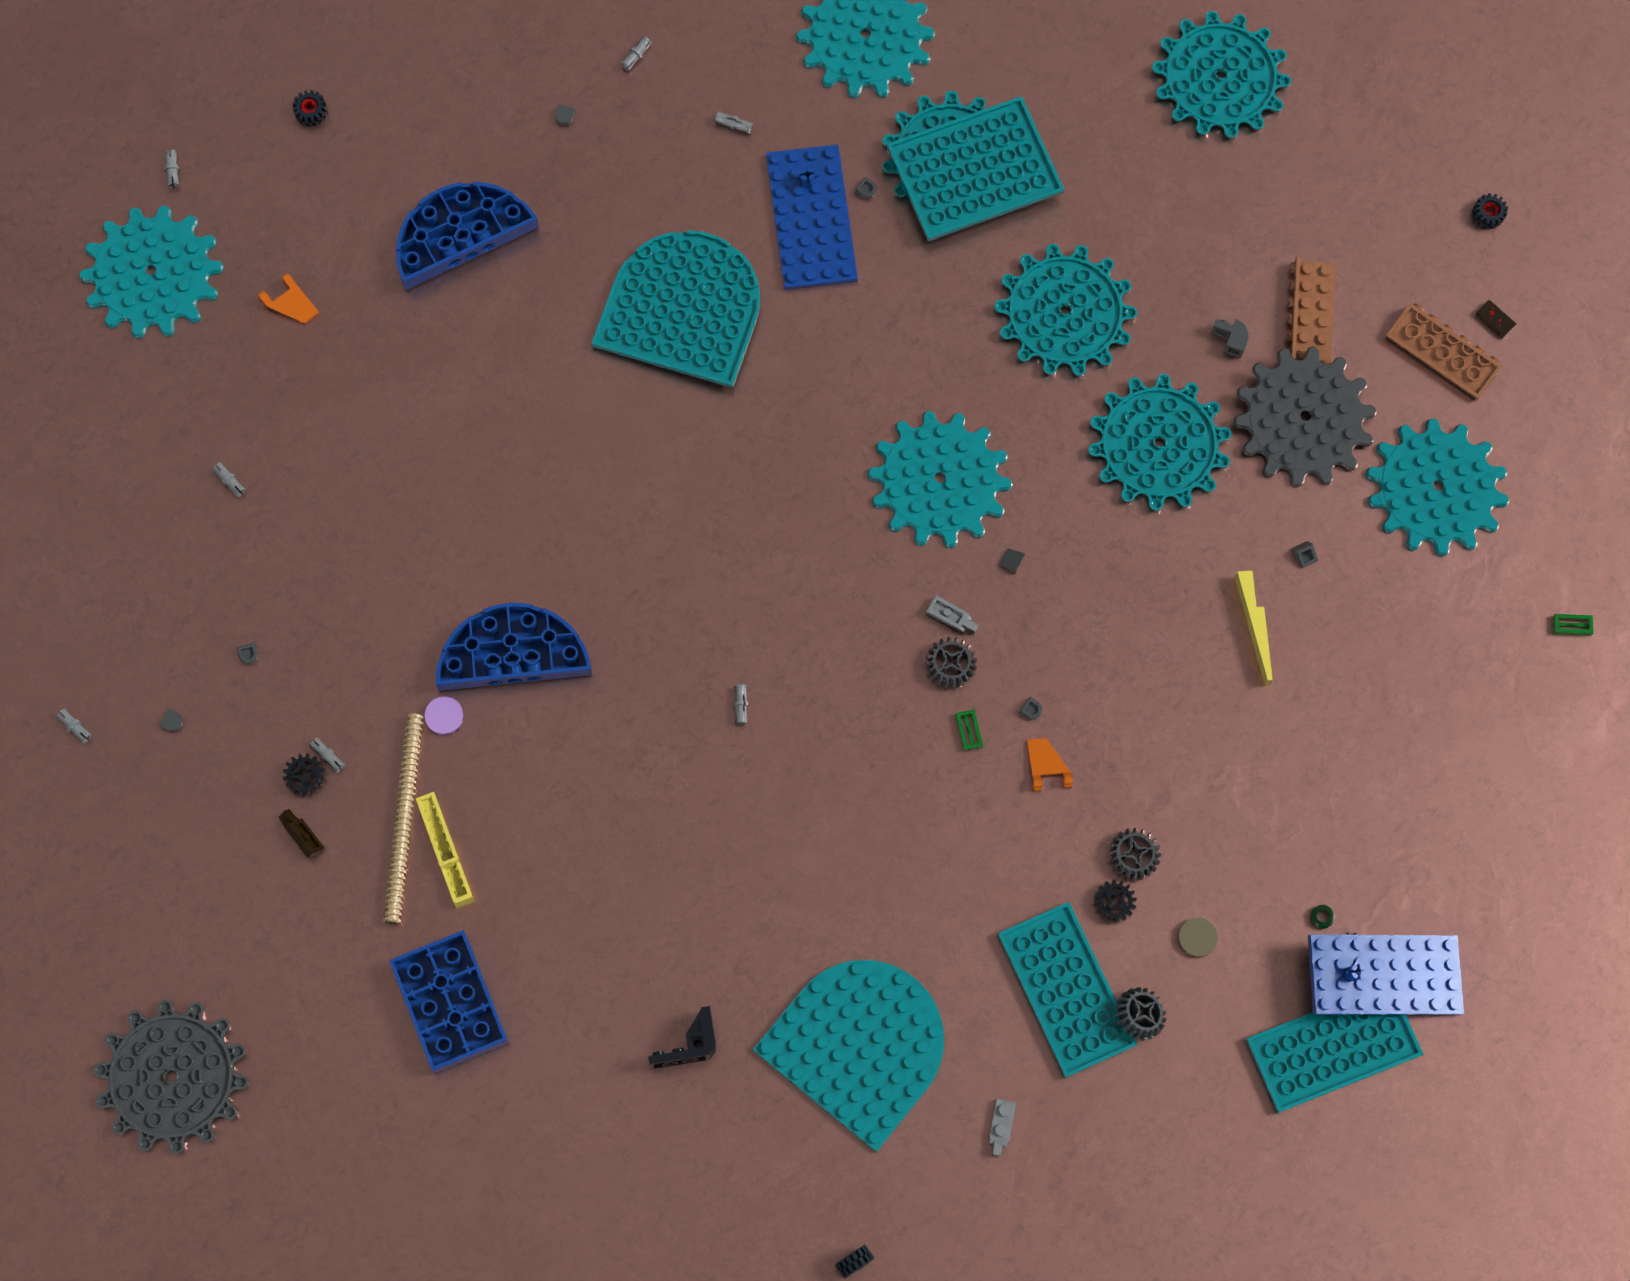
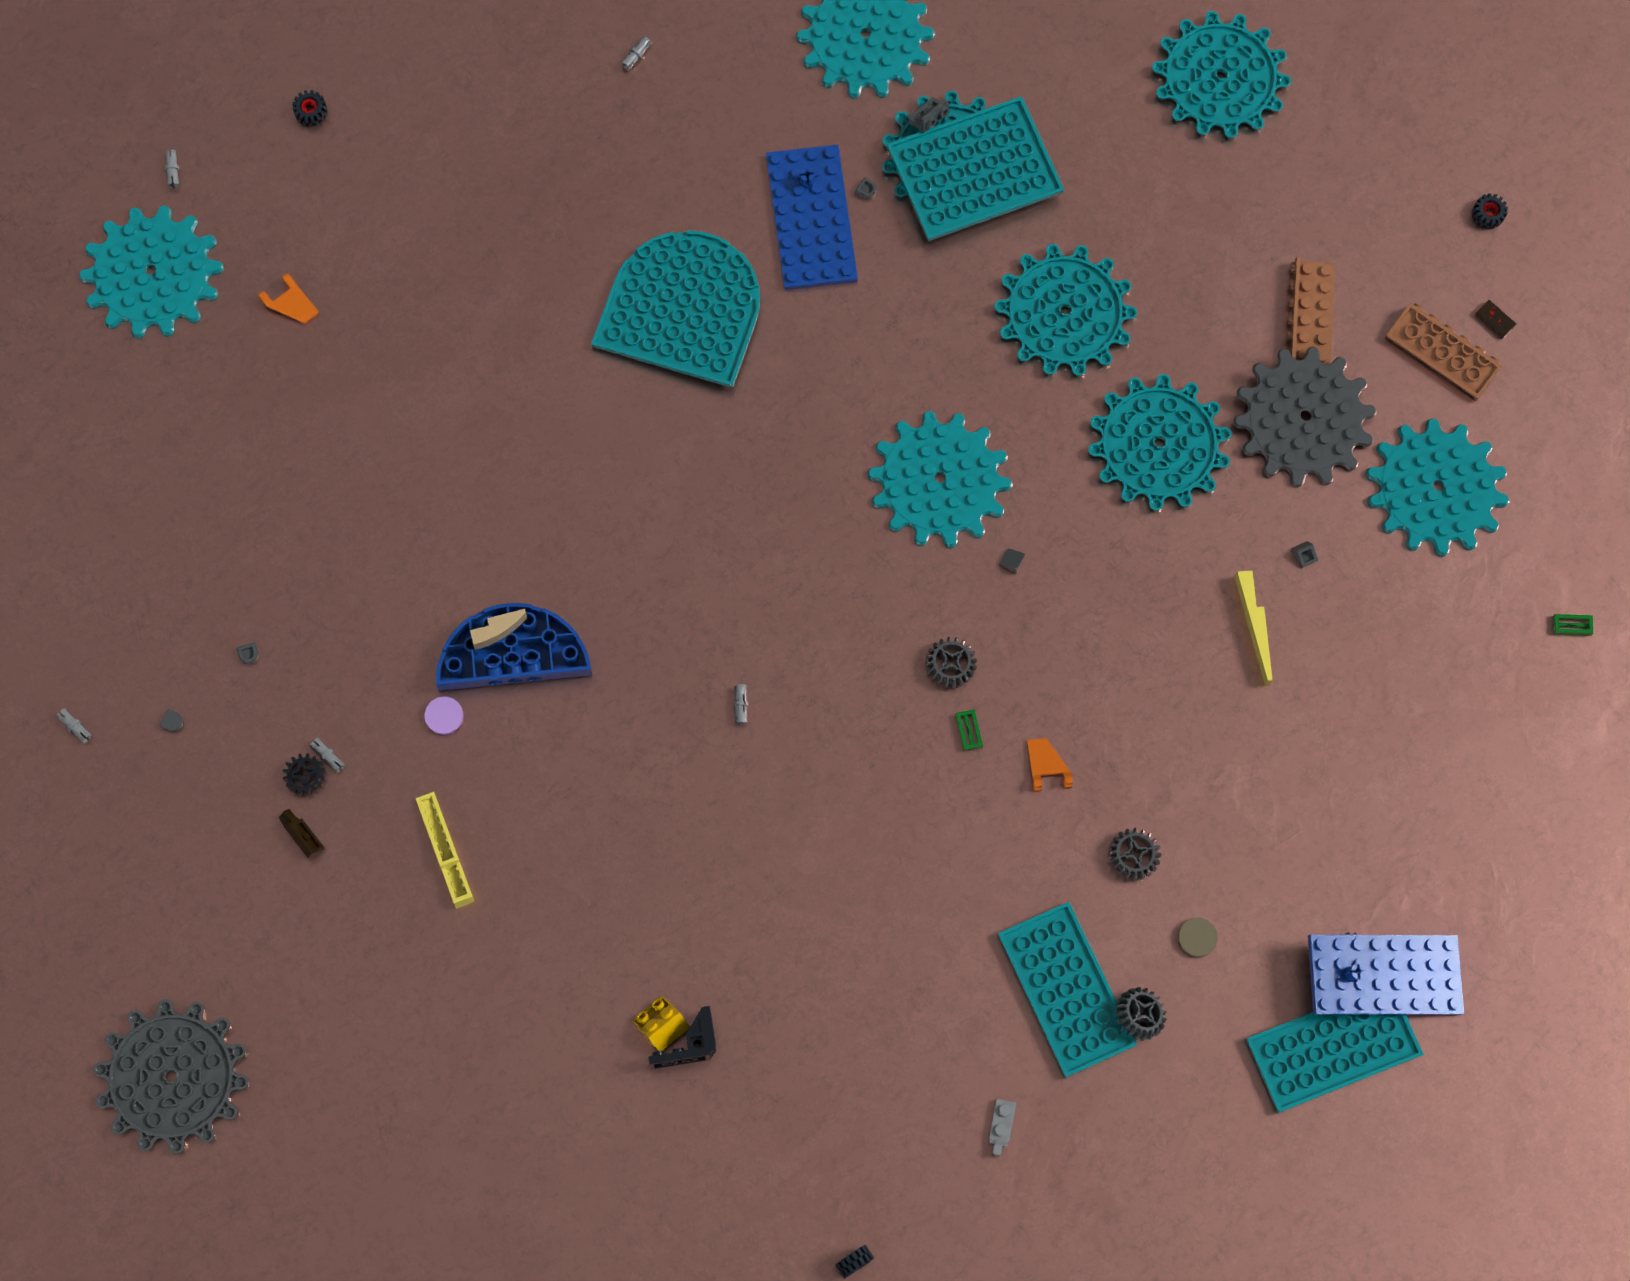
(228, 479): light grey pin -> none
(403, 818): tan piece -> none
(448, 1002): blue brick -> none
(458, 226): blue brick -> none
(498, 628): none -> tan slope
(564, 115): dark grey tile -> none
(661, 1023): none -> yellow slope
(733, 122): light grey pin -> none
(859, 1045): teal plate -> none
(929, 114): none -> dark grey bracket
(951, 615): light grey hinge -> none
(1031, 709): dark grey tile -> none
(1109, 896): black gear -> none
(1236, 335): dark grey brick -> none
(1331, 916): dark green piece -> none

